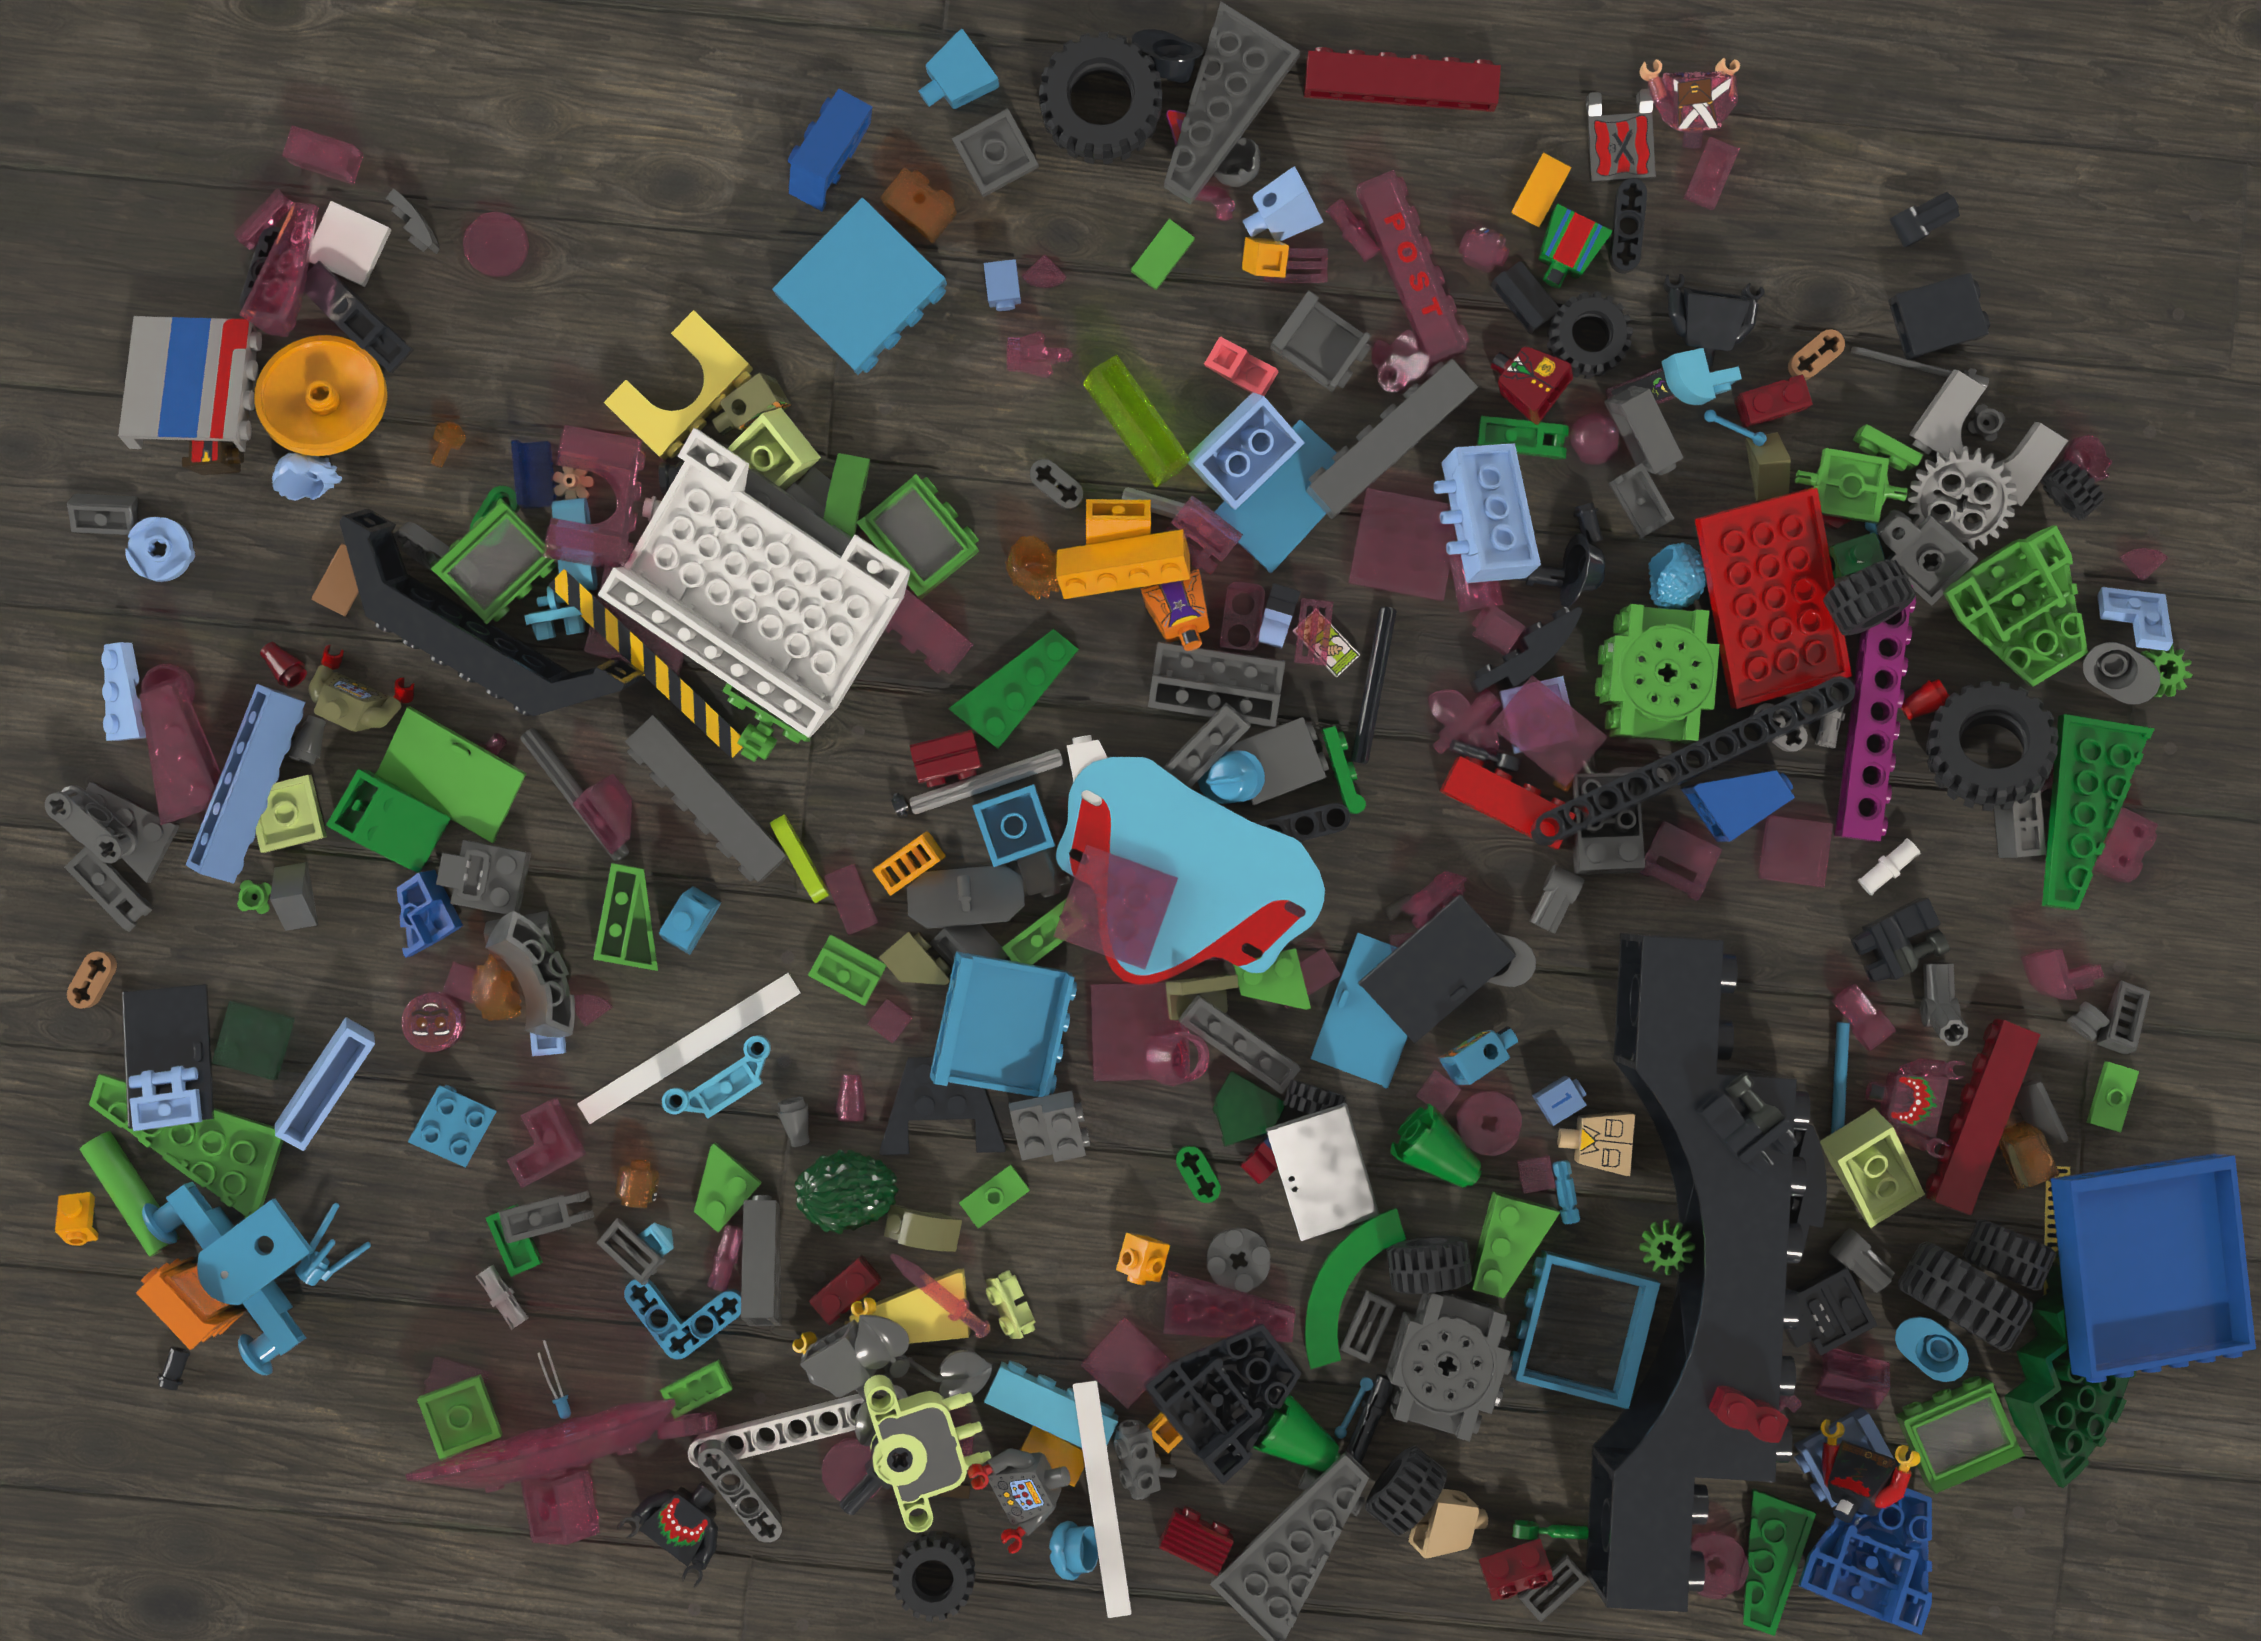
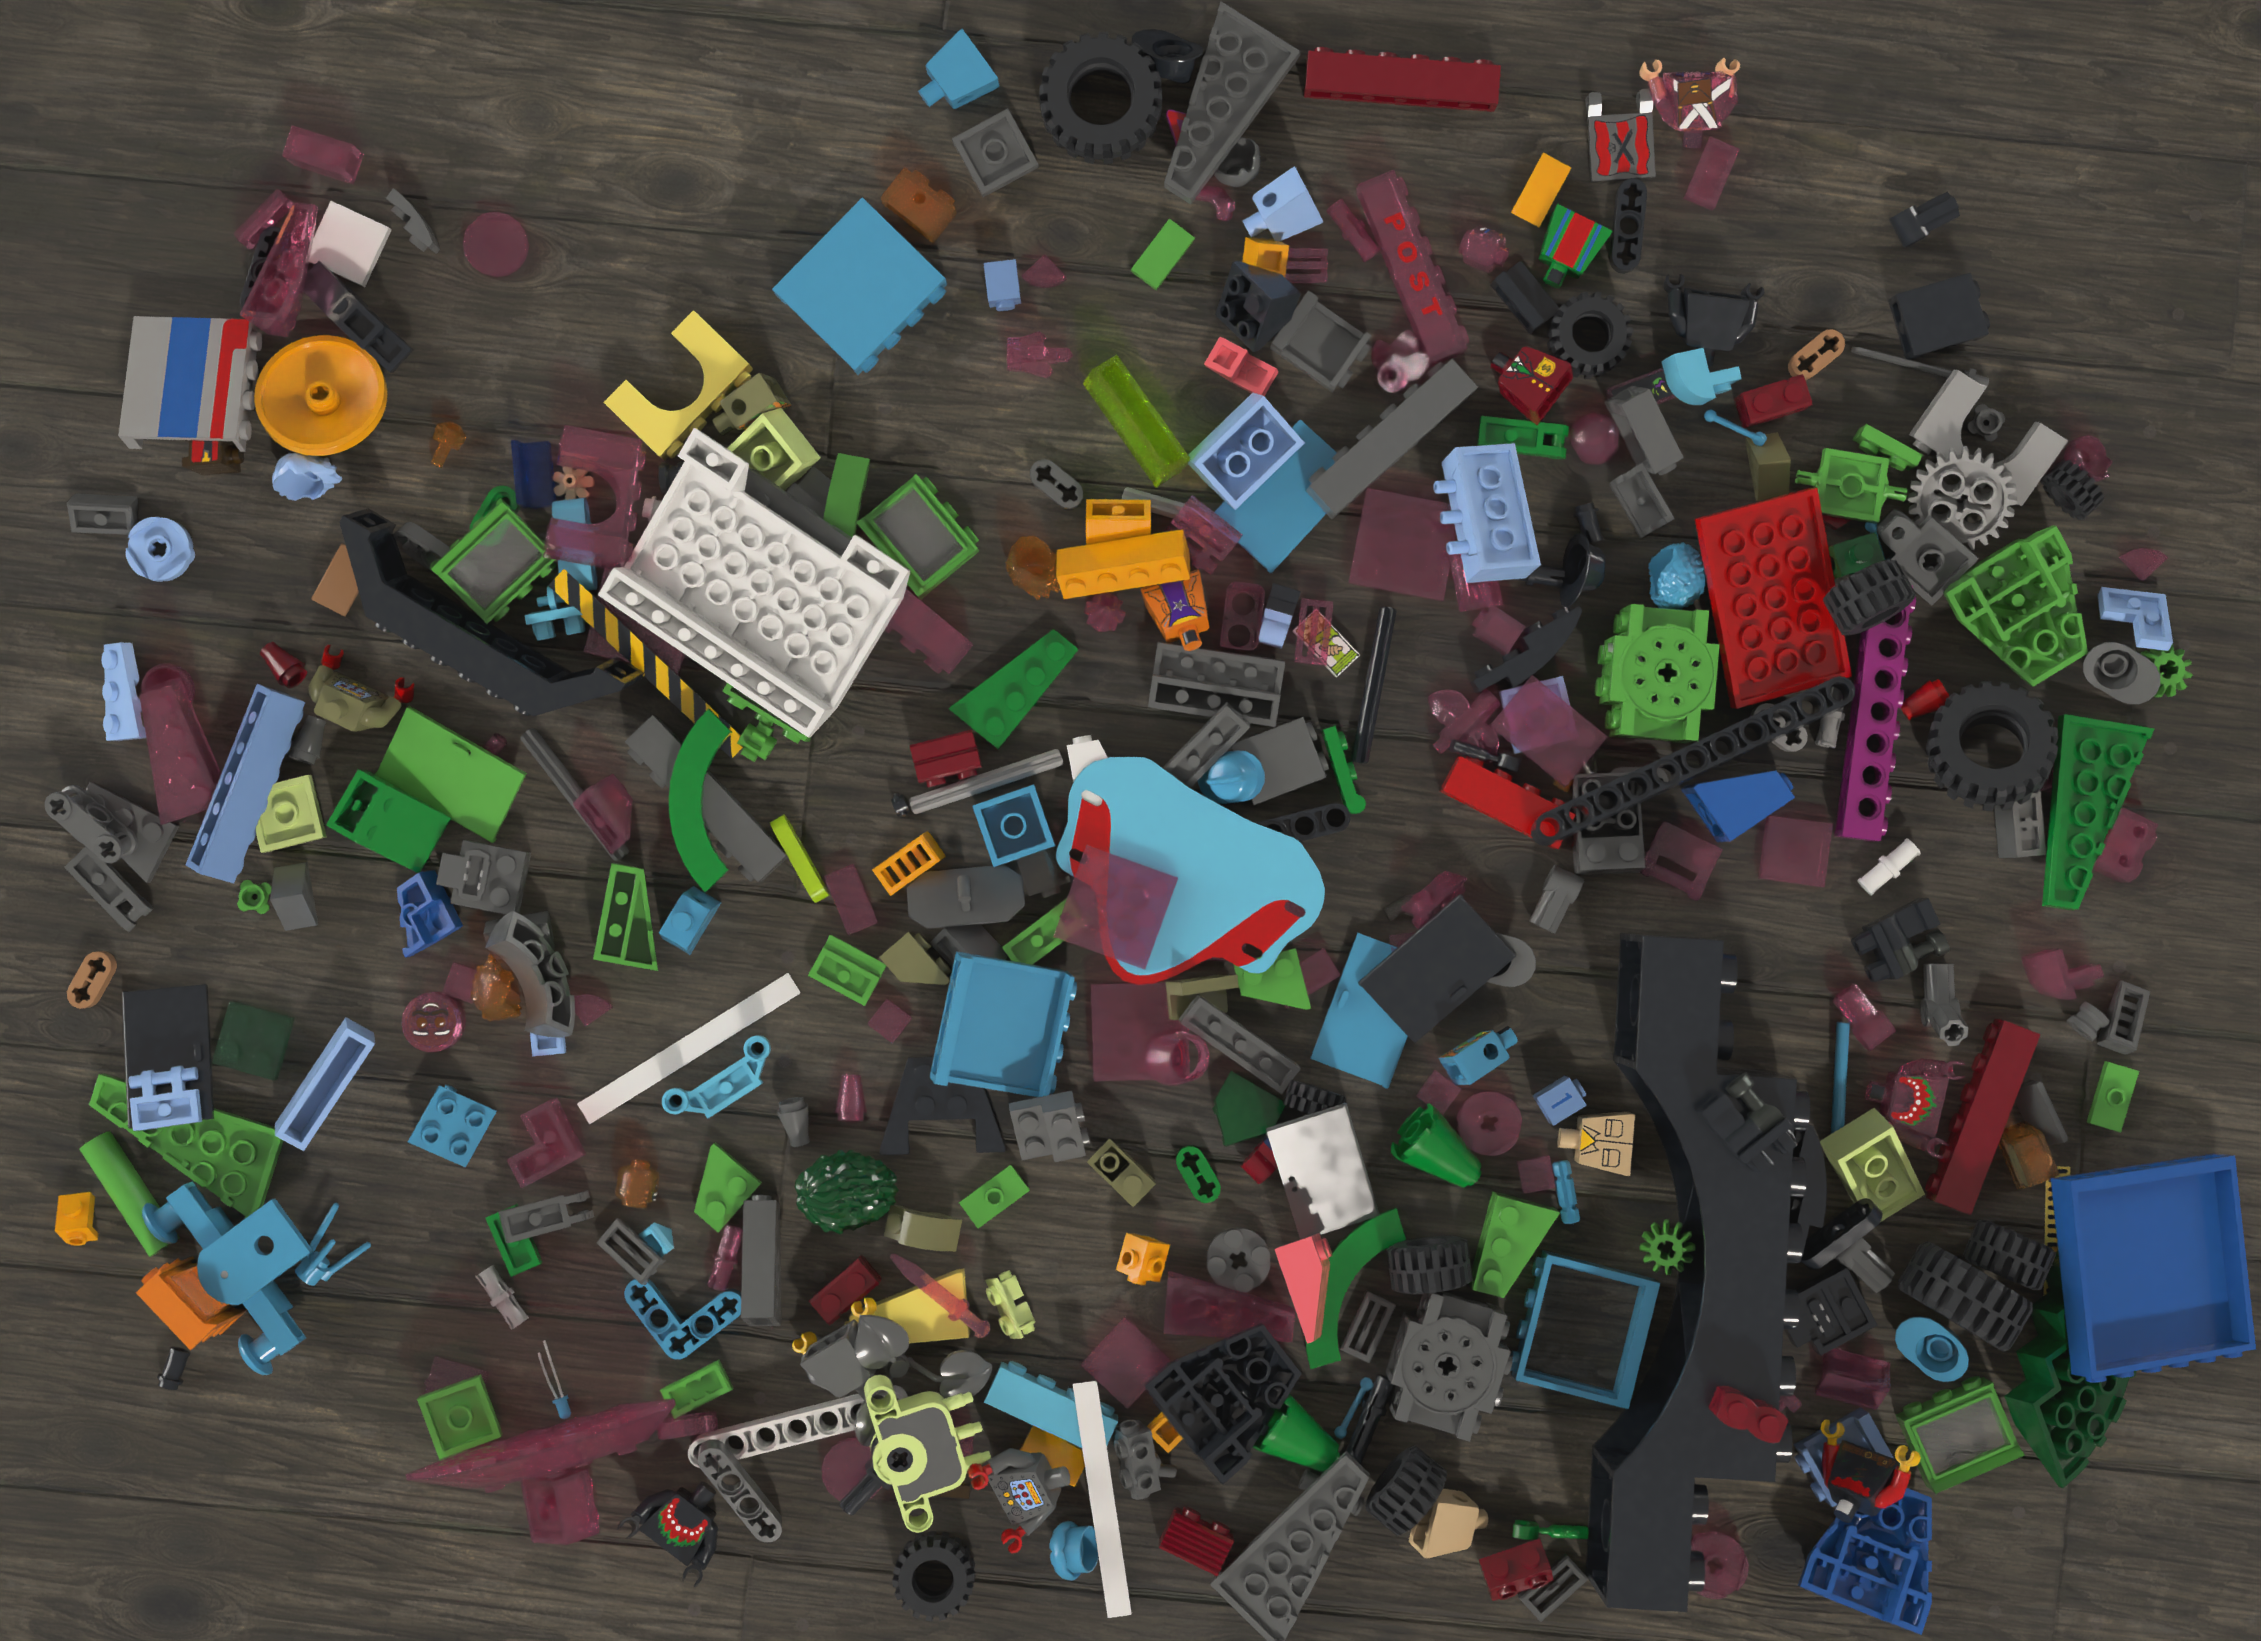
(687, 800): none -> green tile
(827, 147): blue wedge -> none
(1104, 612): none -> clear pink gear
(1122, 1172): none -> olive slope
(1256, 303): none -> black slope
(1306, 1275): none -> coral slope
(1774, 1553): green wing -> none
(1856, 1221): none -> black beam

